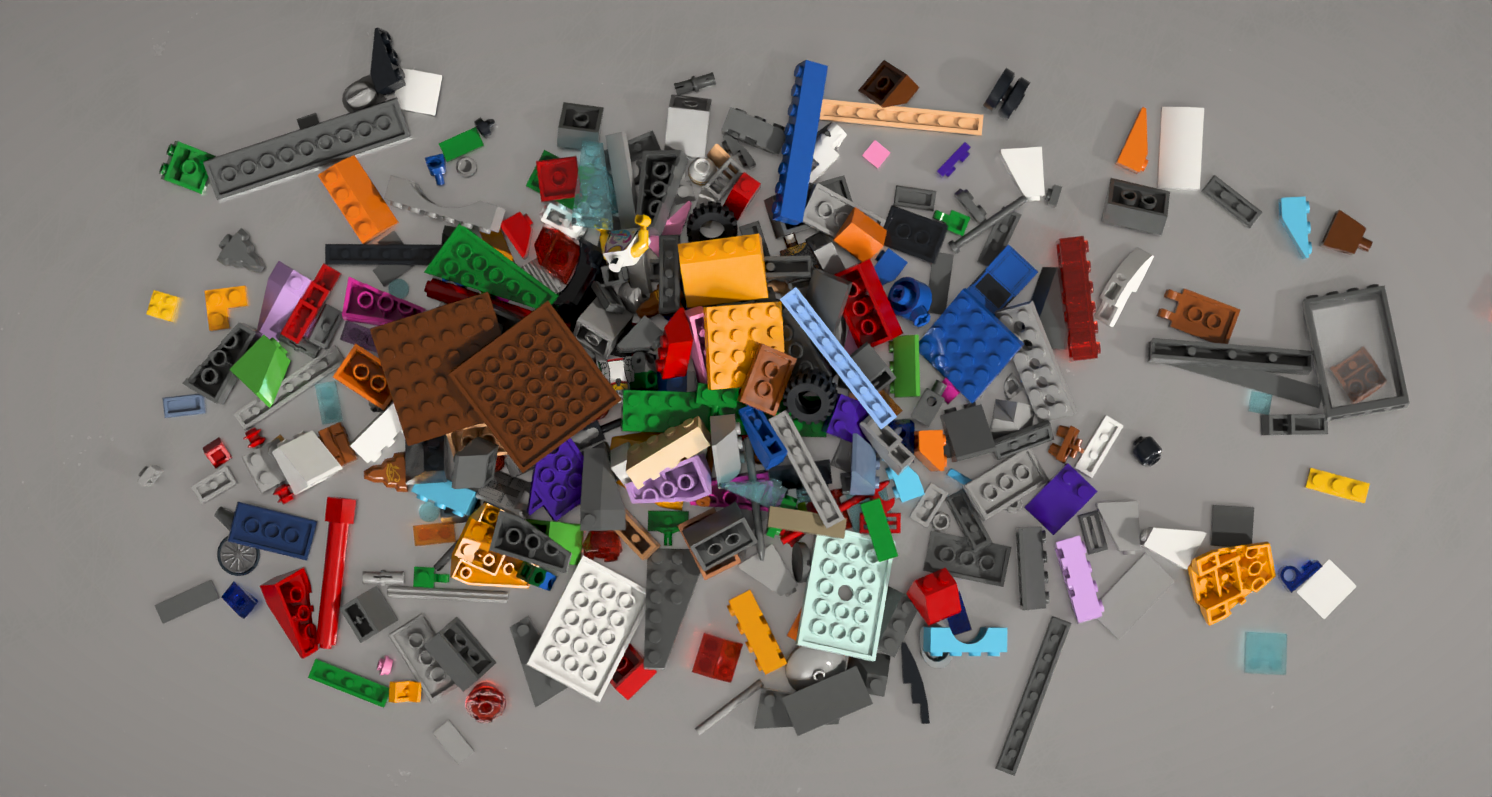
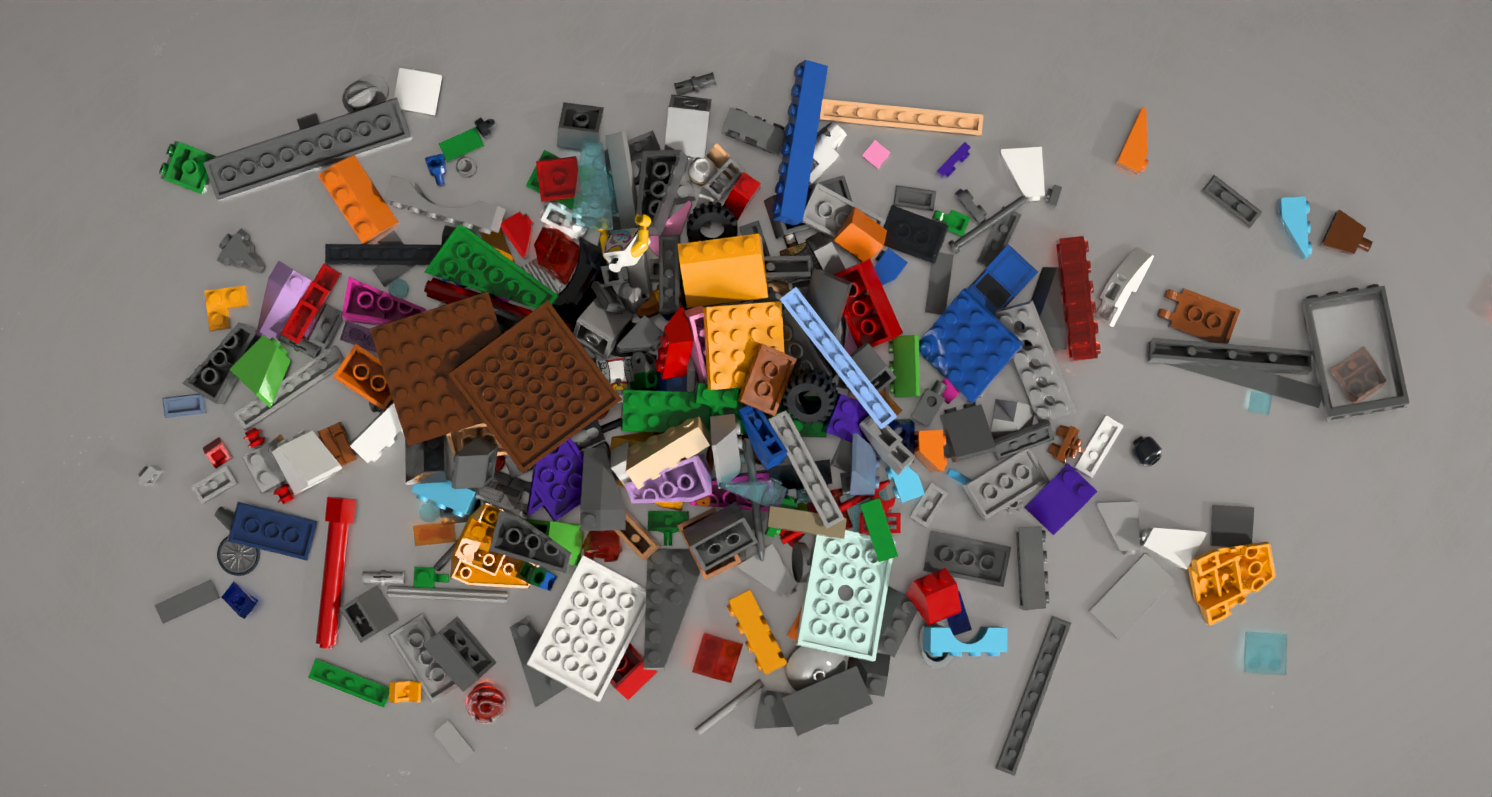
(163, 305): yellow piece -> none
(290, 604): red wedge -> none
(328, 402): clear light blue plate -> none
(384, 66): black slope -> none
(384, 665): bright pink plate -> none
(390, 472): dark orange rock -> none
(733, 146): dark grey slope -> none
(888, 86): reddish brown slope -> none
(911, 300): blue piece -> none
(911, 675): black slope -> none
(940, 516): light grey plate -> none
(968, 520): dark grey tile -> none
(1009, 95): black wheel -> none
(1012, 386): light grey tile -> none
(1078, 579): lavender wedge -> none
(1094, 539): dark grey tile -> none
(1136, 206): dark grey slope -> none
(1180, 148): white slope -> none
(1294, 424): dark grey slope -> none
(1299, 577): clear blue plate -> none
(1326, 589): white sticker -> none
(1337, 485): yellow plate -> none

